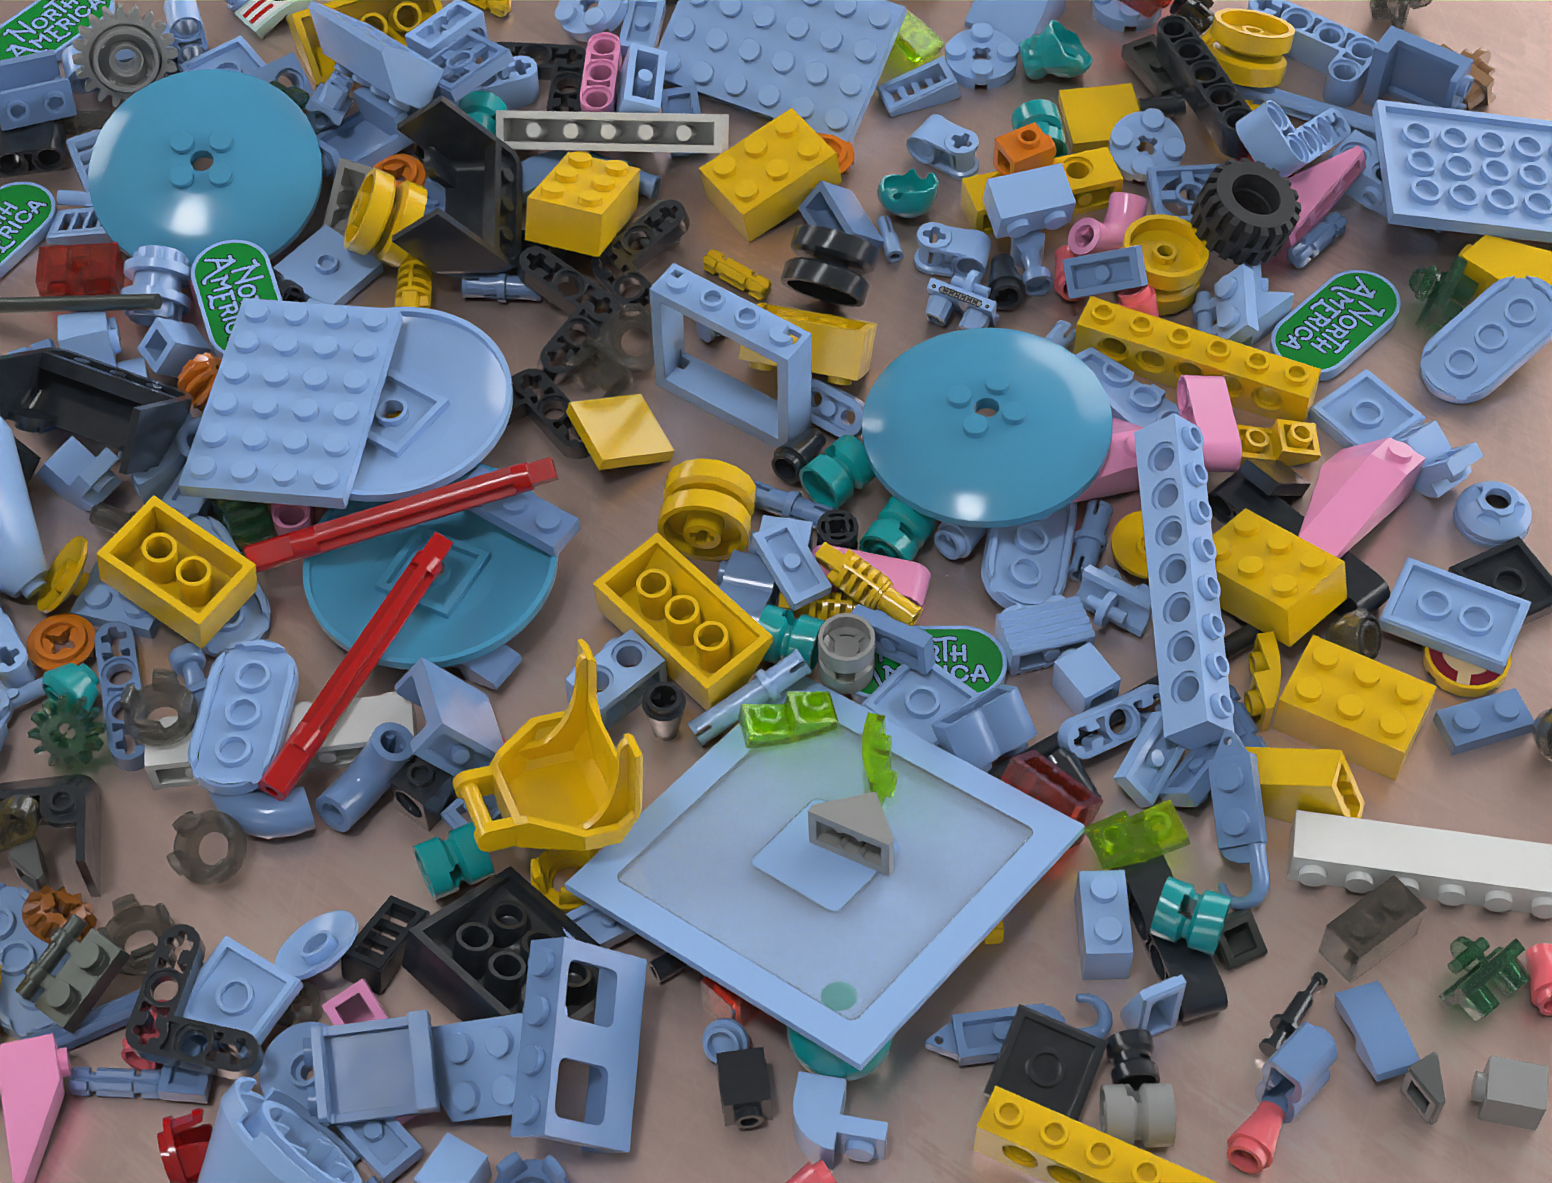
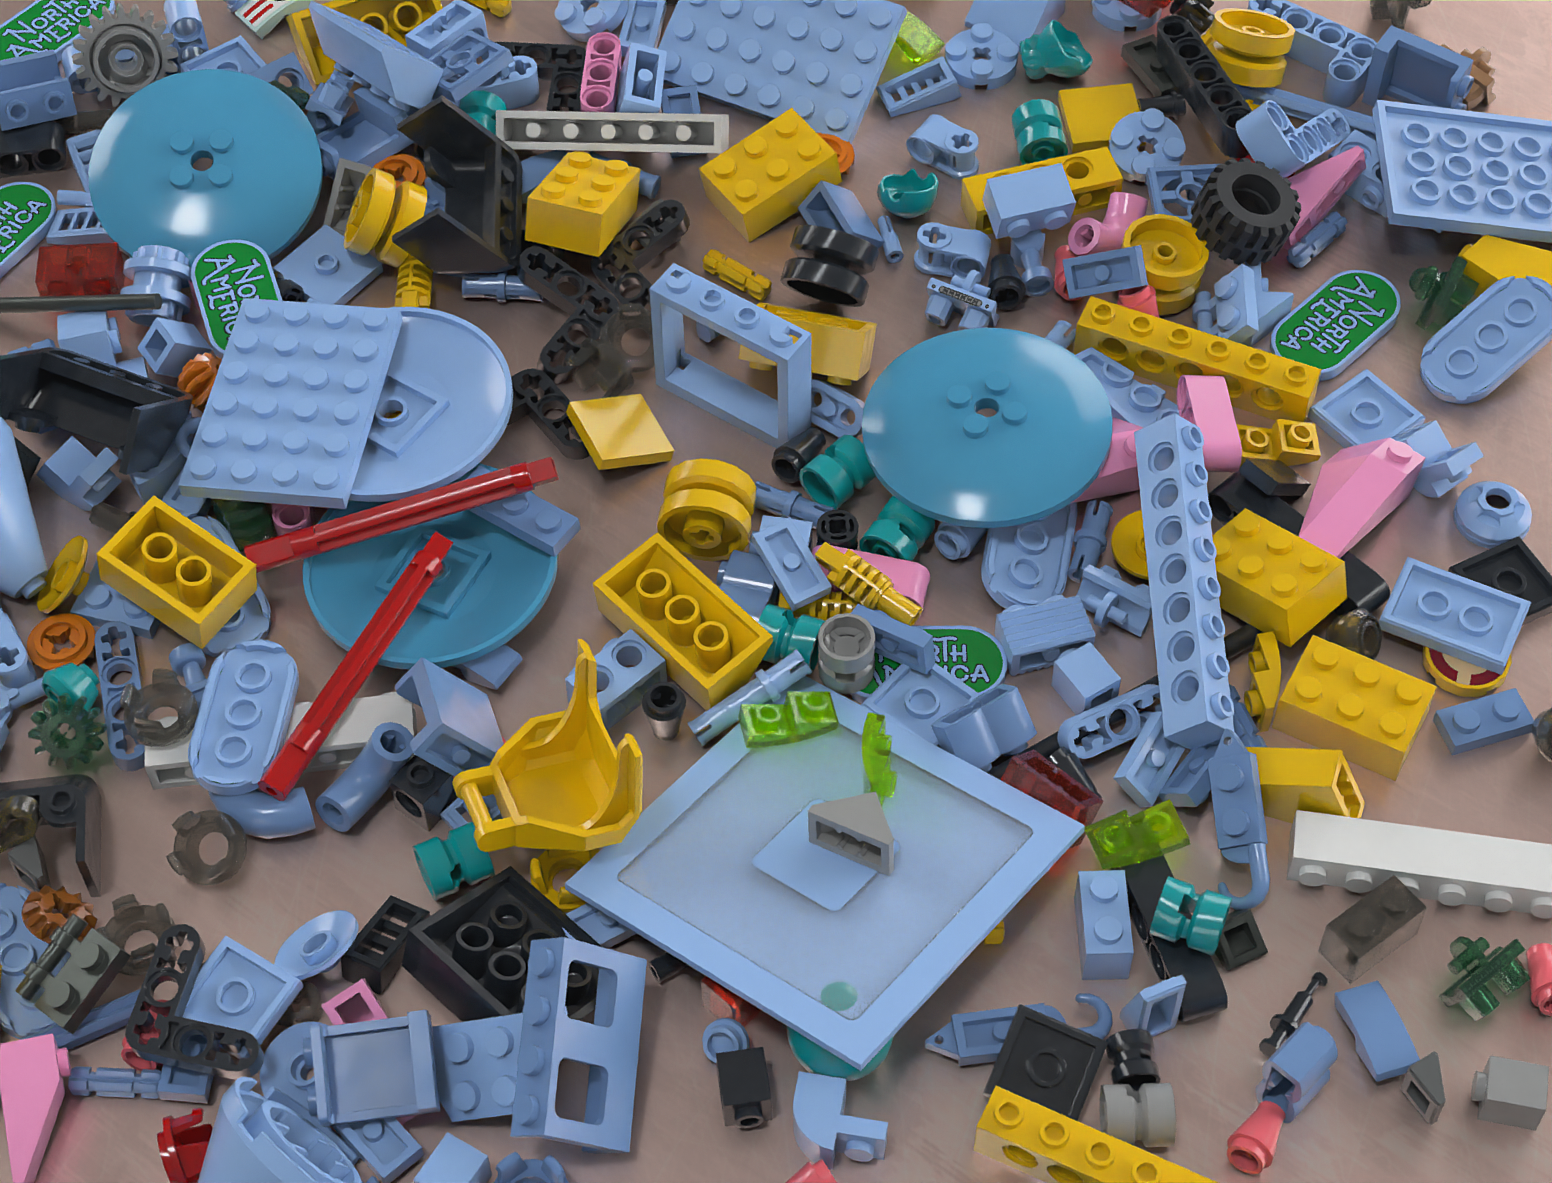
(1023, 150): orange brick -> none

